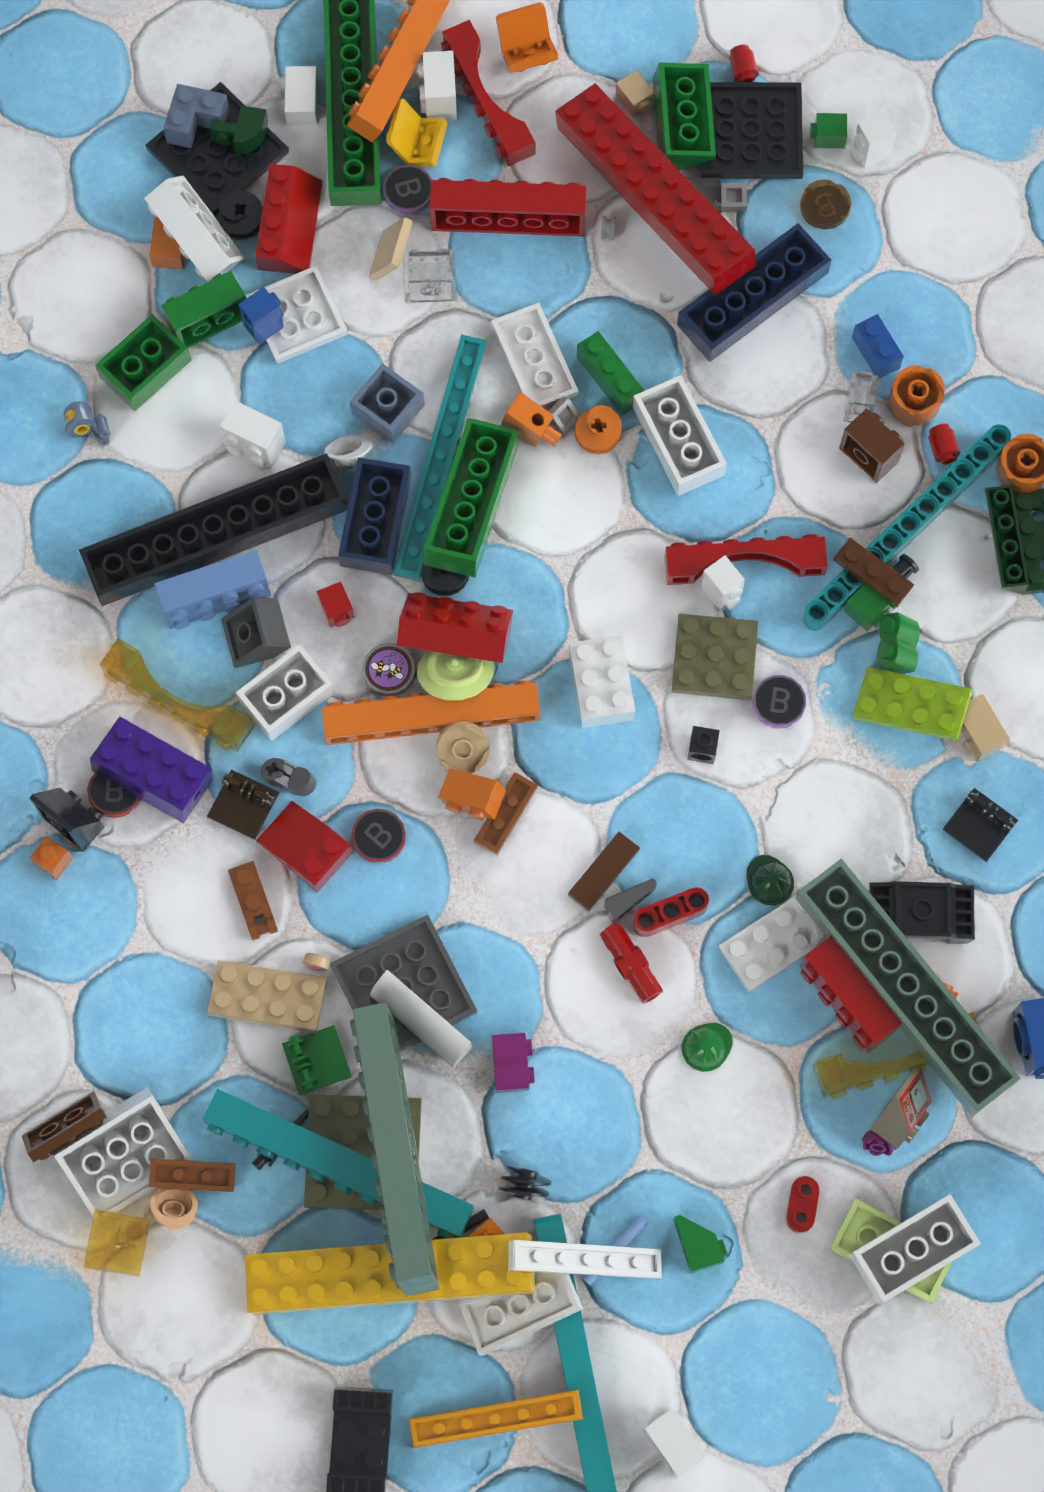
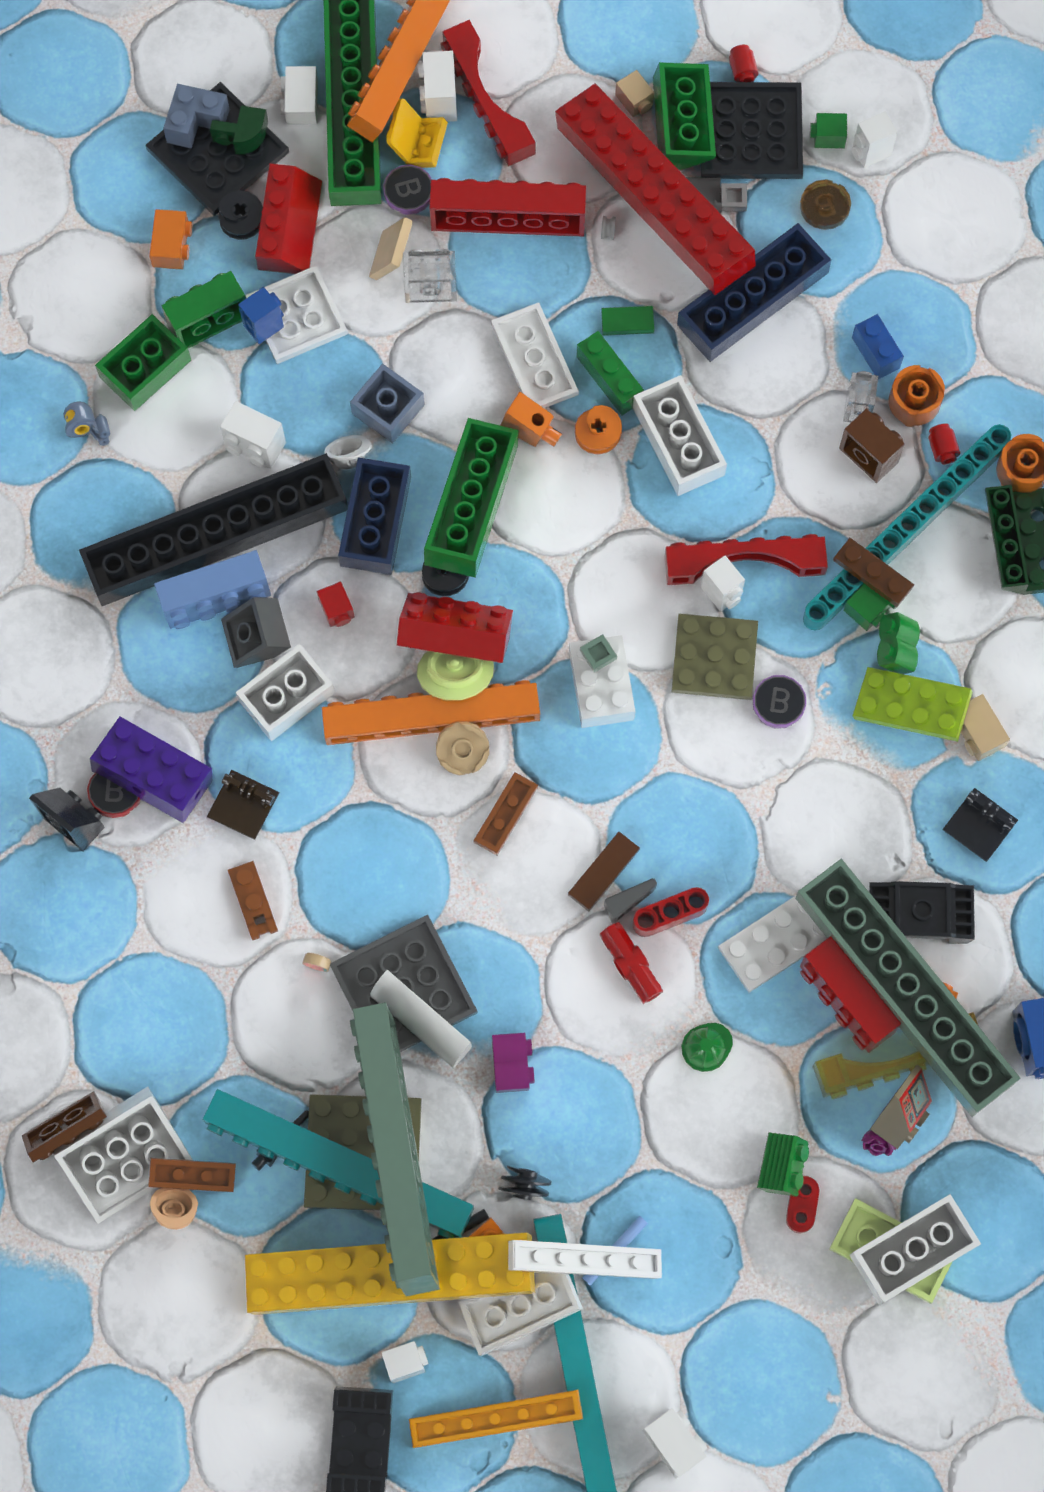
(51, 857): orange brick -> none
(117, 1243): clear yellow plate -> none
(193, 228): white slope -> none
(222, 723): clear yellow arch -> none
(267, 996): tan plate -> none
(277, 774): dark grey piece -> none
(305, 845): red slope -> none
(316, 1060): green hinge -> none
(378, 836): black tile -> none
(388, 669): tile -> none
(405, 1361): none -> white brick
(440, 455): teal plate -> none
(471, 794): orange brick -> none
(525, 37): orange bracket -> none
(564, 415): light grey plate -> none
(598, 653): none -> sand green plate
(627, 320): none -> green tile
(699, 1245): green slope -> none
(703, 744): black brick -> none
(769, 880): dark green piece -> none
(783, 1164): none -> green brick
(906, 566): black bush -> none

